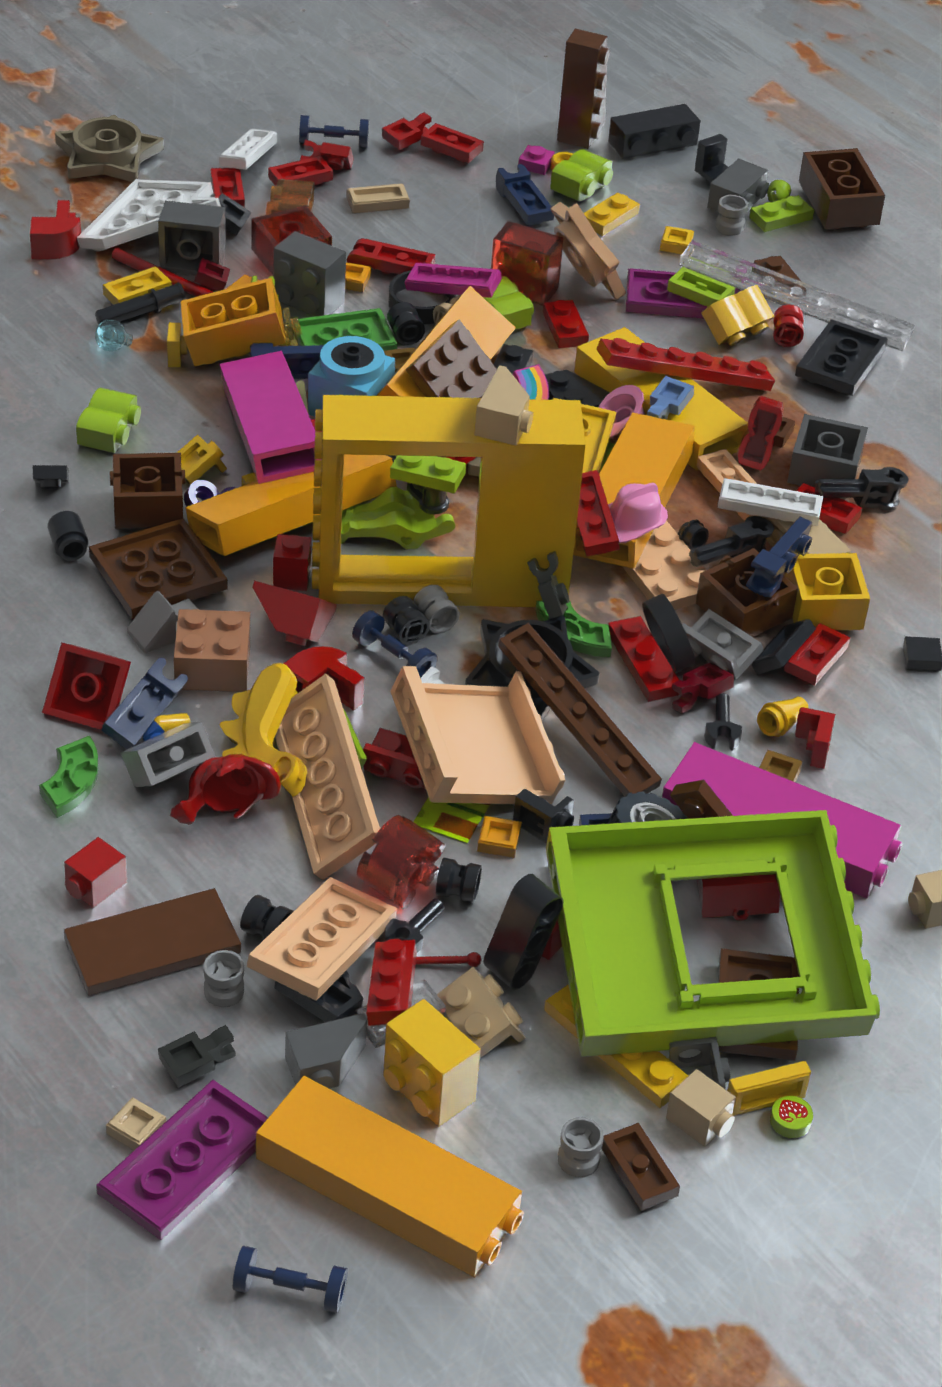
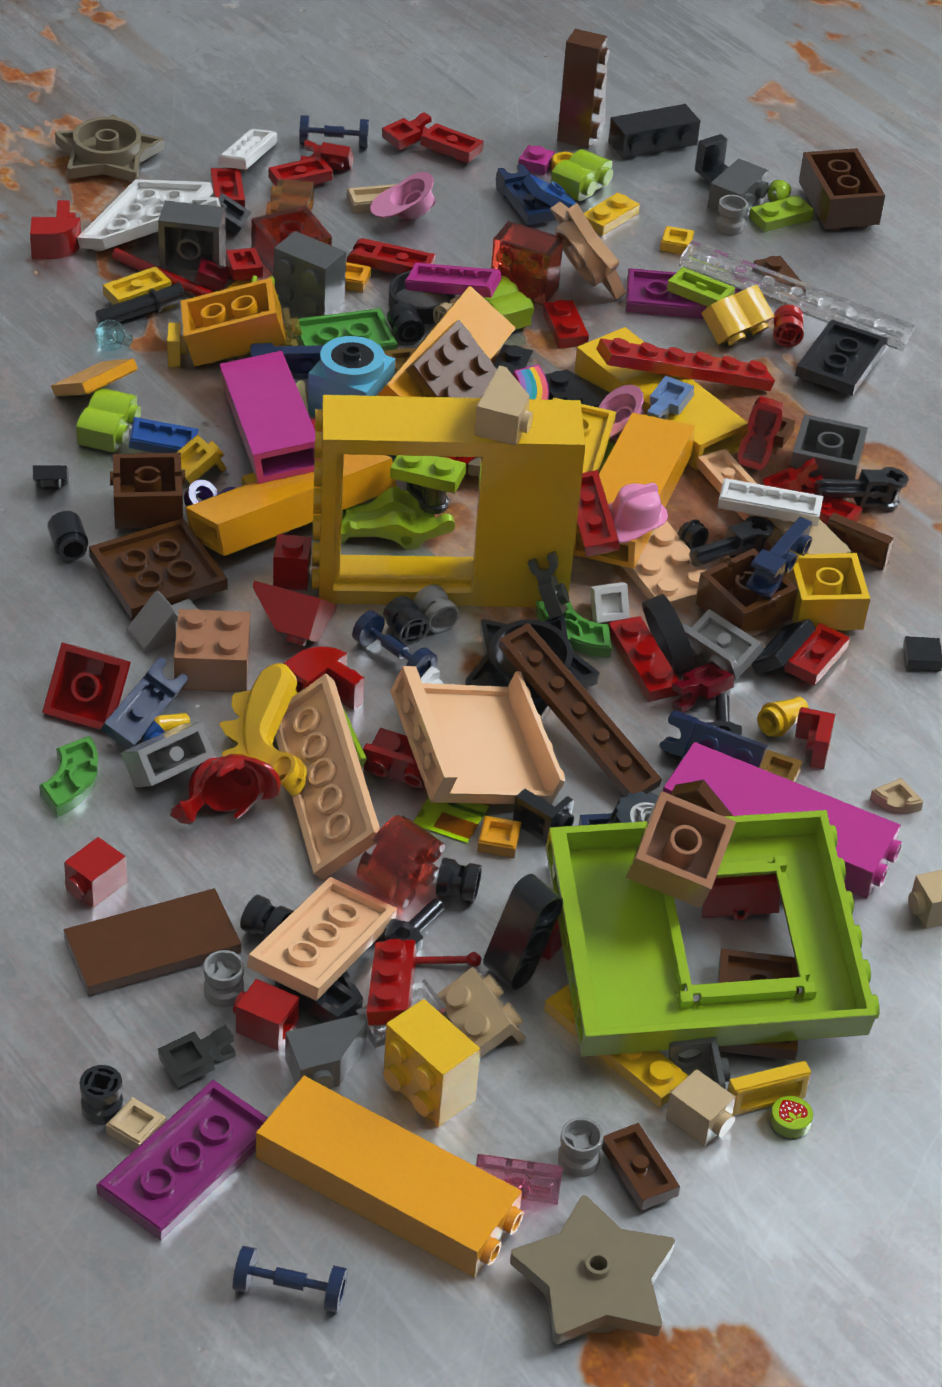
(94, 377): none -> light orange tile
(101, 1093): none -> black wheel
(159, 436): none -> blue plate
(243, 264): none -> red bracket
(266, 1013): none -> red brick
(407, 199): none -> bright pink piece
(535, 1180): none -> clear pink plate
(546, 192): none -> blue plate
(596, 1274): none -> dark tan plate
(609, 602): none -> white tile
(681, 849): none -> nougat brick
(713, 737): none -> dark blue plate
(794, 479): none -> red plate
(866, 542): none -> reddish brown plate
(897, 797): none -> tan tile

